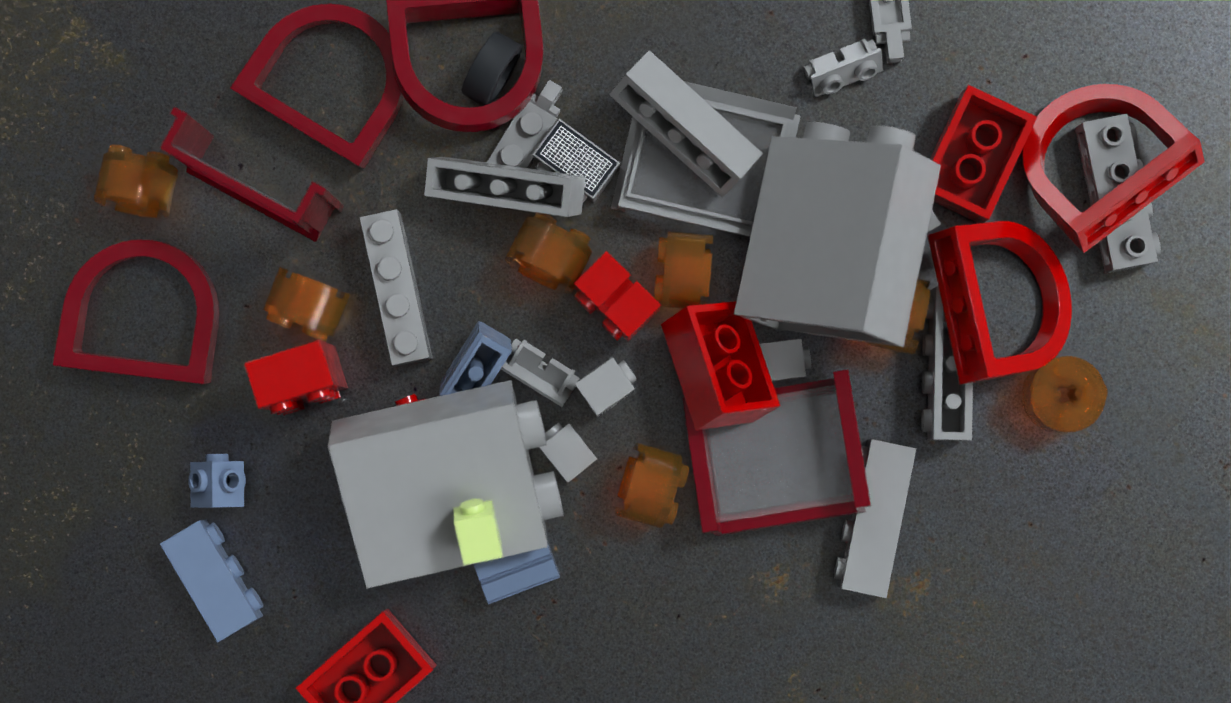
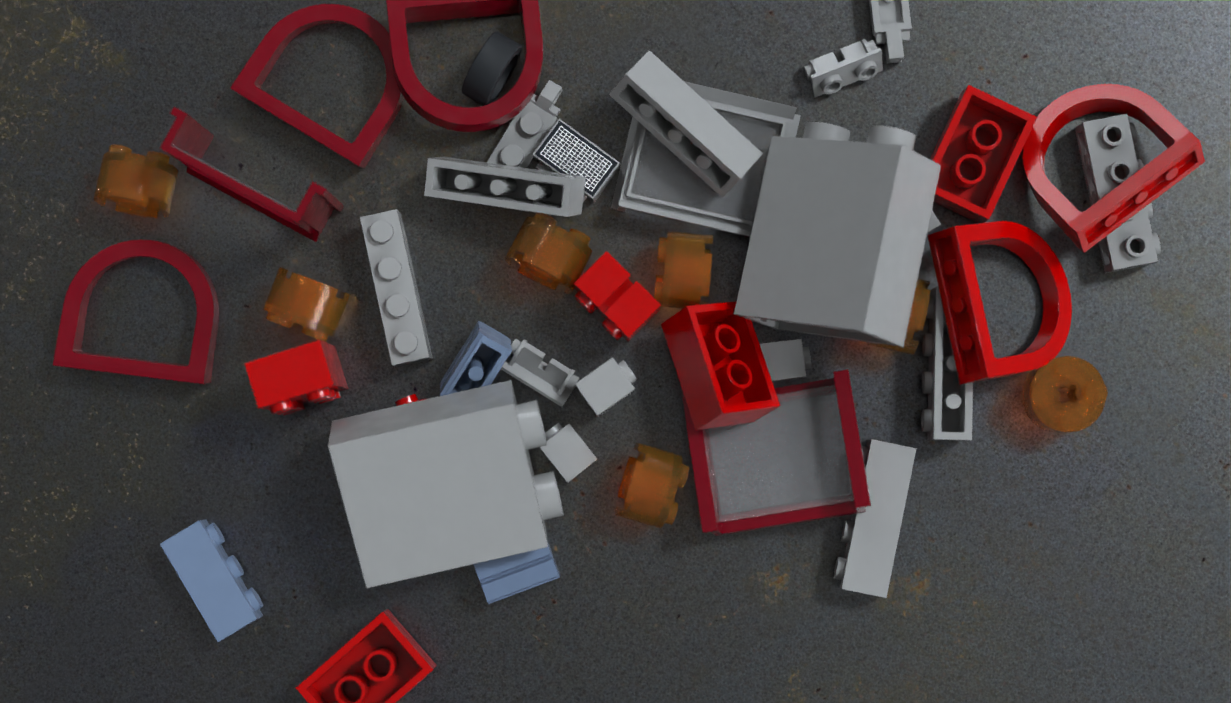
(217, 482): sand blue brick -> none
(477, 531): yellowish green brick -> none

